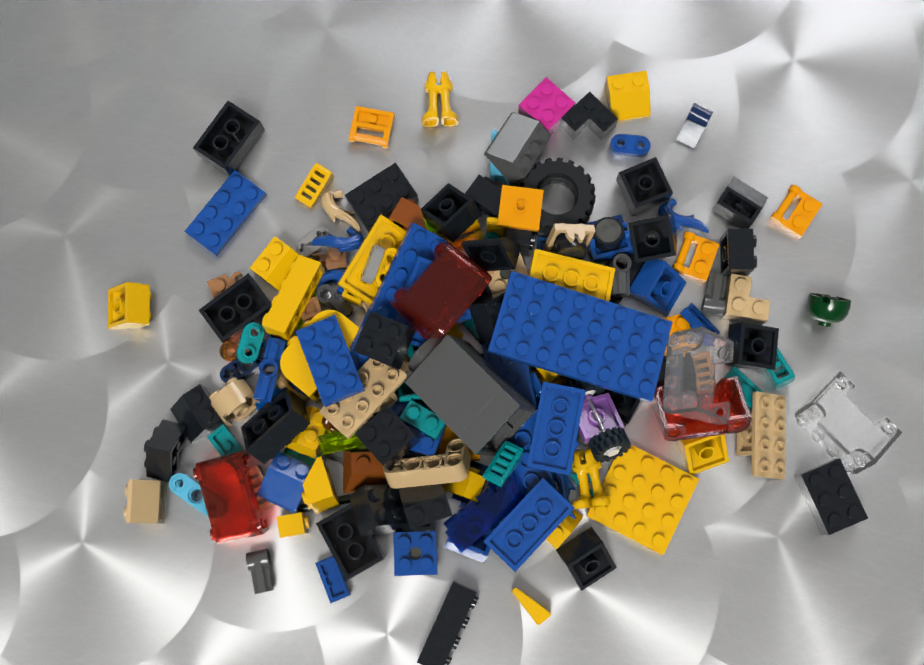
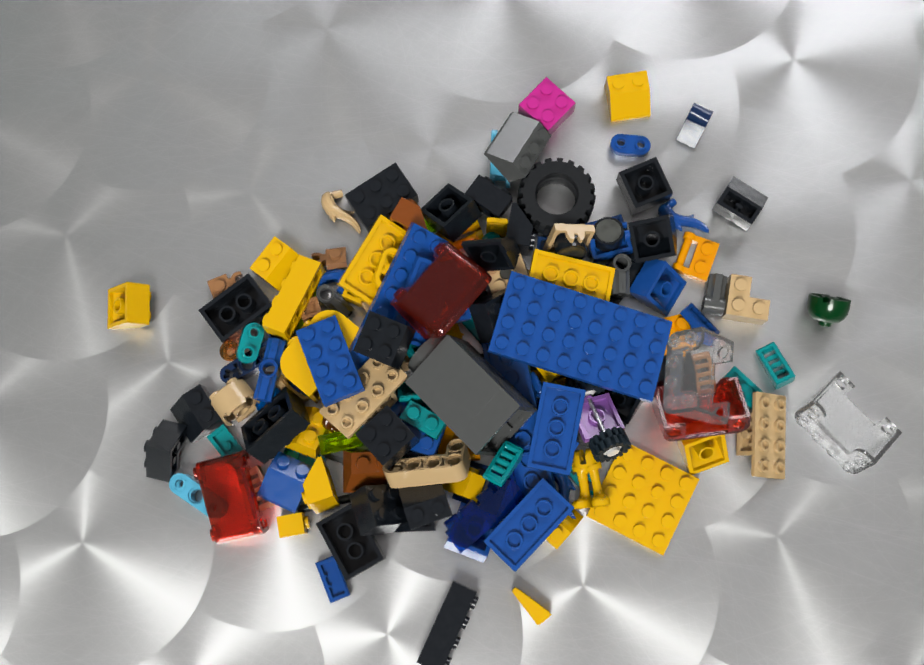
(145, 501): tan slope -> none
(225, 213): blue plate -> none
(229, 138): black brick -> none
(259, 565): dark grey piece -> none
(307, 240): light grey beam -> none
(313, 174): yellow slope -> none
(343, 244): blue piece -> none
(372, 120): light orange plate -> none
(372, 264): light grey beam -> none
(415, 553): blue piece -> none
(431, 117): yellow piece -> none
(520, 208): light orange plate -> none
(586, 558): black slope -> none
(588, 113): black brick -> none
(737, 252): black brick -> none
(753, 346): black slope -> none
(801, 215): light orange plate -> none
(831, 497): black brick -> none

